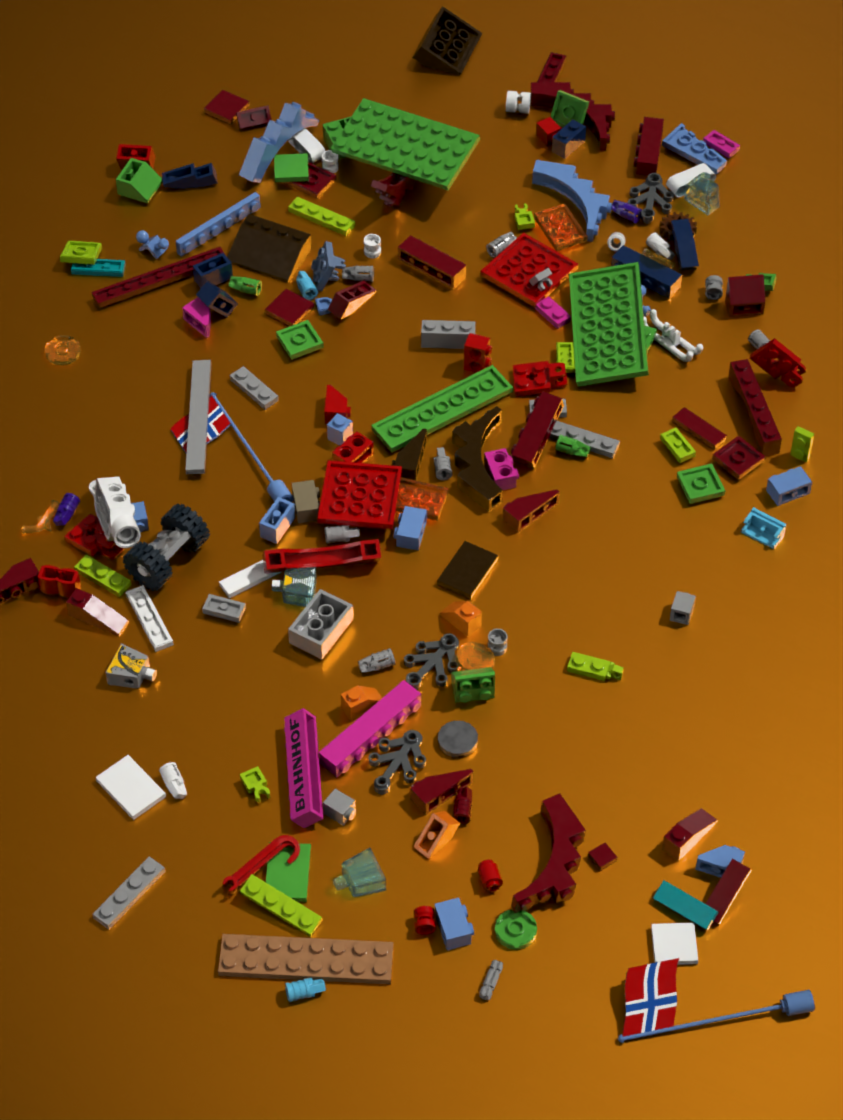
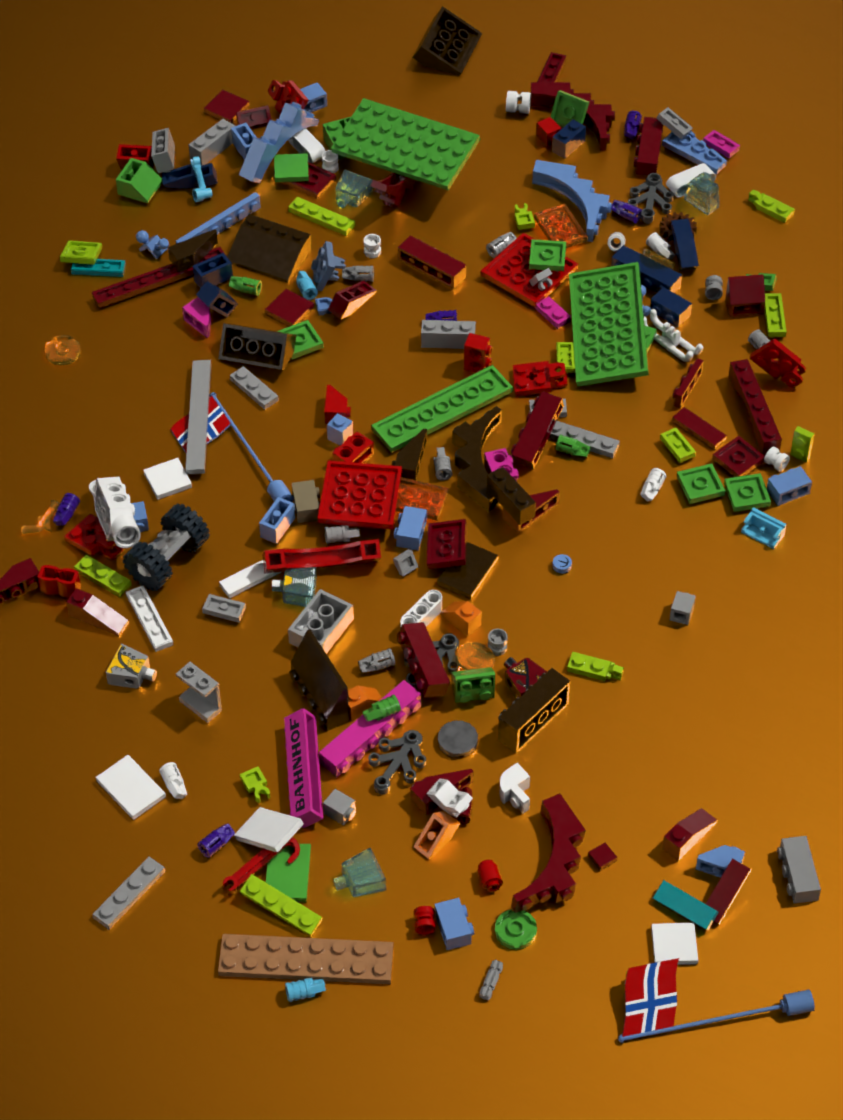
(163, 150): none -> light grey brick
(167, 478): none -> white tile
(191, 251): none -> dark brown slope
(202, 192): none -> medium azure brick
(203, 694): none -> light grey panel
(212, 142): none -> light grey brick
(215, 840): none -> dark purple hinge
(242, 138): none -> medium blue brick
(256, 346): none -> dark brown slope
(268, 829): none -> white tile
(286, 93): none -> red plate
(316, 96): none -> medium blue brick
(320, 683): none -> dark brown slope
(352, 189): none -> clear light blue torso
(382, 708): none -> bright green hinge
(405, 562): none -> light grey tile
(423, 660): none -> dark red brick
(425, 609): none -> white beam
(446, 544): none -> dark red plate
(449, 798): none -> white brick
(452, 315): none -> dark purple hinge
(511, 495): none -> dark brown brick
(512, 785): none -> white brick
(521, 675): none -> dark red torso
(533, 710): none -> dark brown brick
(547, 254): none -> bright green plate
(562, 563): none -> medium blue tile
(632, 124): none -> dark purple hinge
(653, 484): none -> white hinge
(671, 307): none -> dark blue brick
(674, 123): none -> light grey plate
(687, 383): none -> dark red plate
(747, 492): none -> bright green plate
(771, 206): none -> lime hinge
(775, 315): none -> lime plate
(776, 458): none -> white wheel
(799, 869): none -> light grey brick

